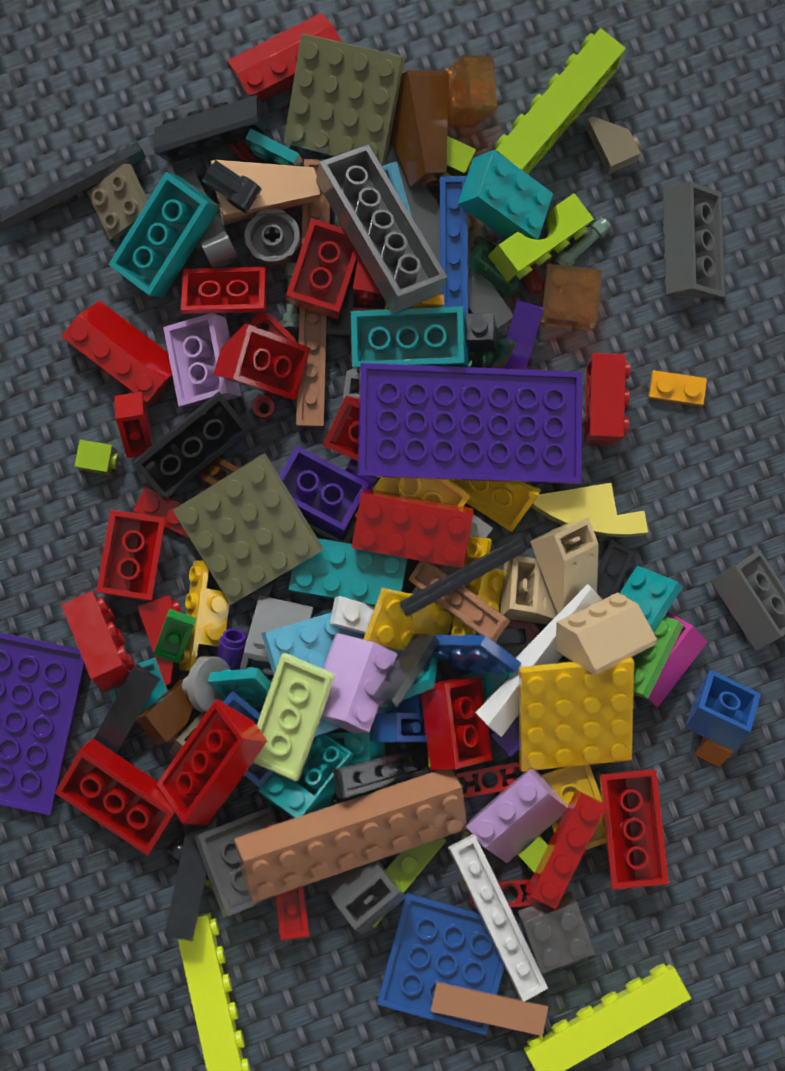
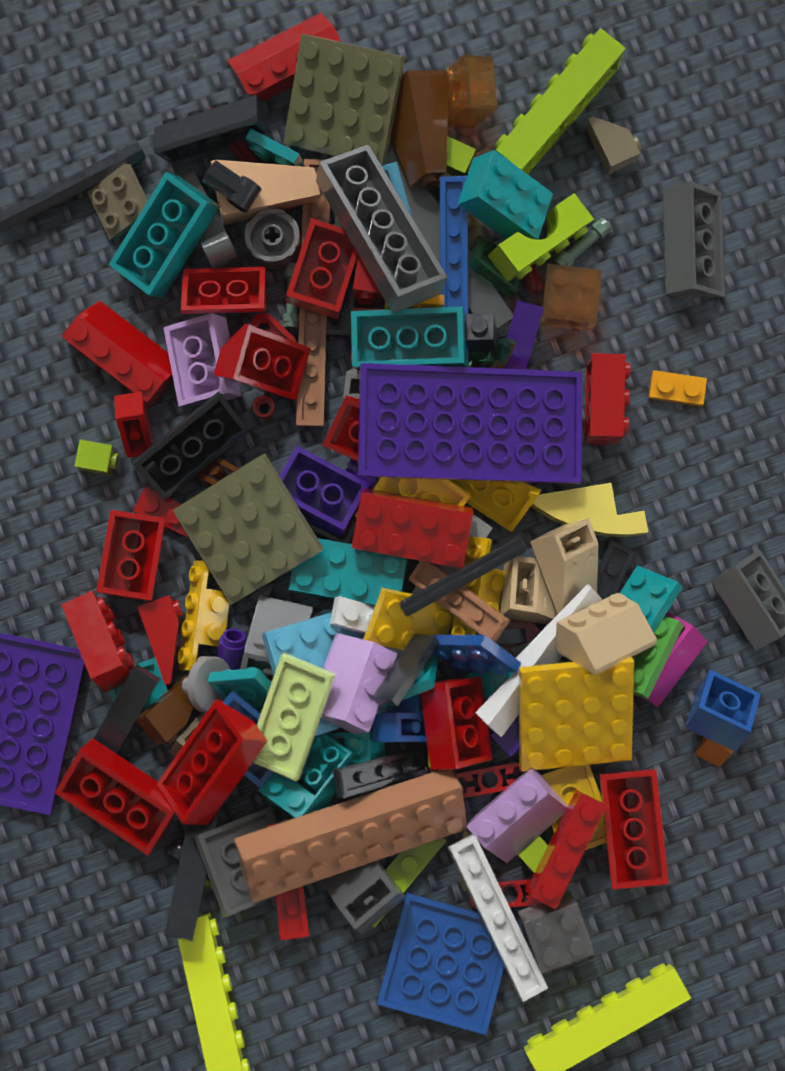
(174, 636): green slope -> none
(489, 1008): nougat tile -> none

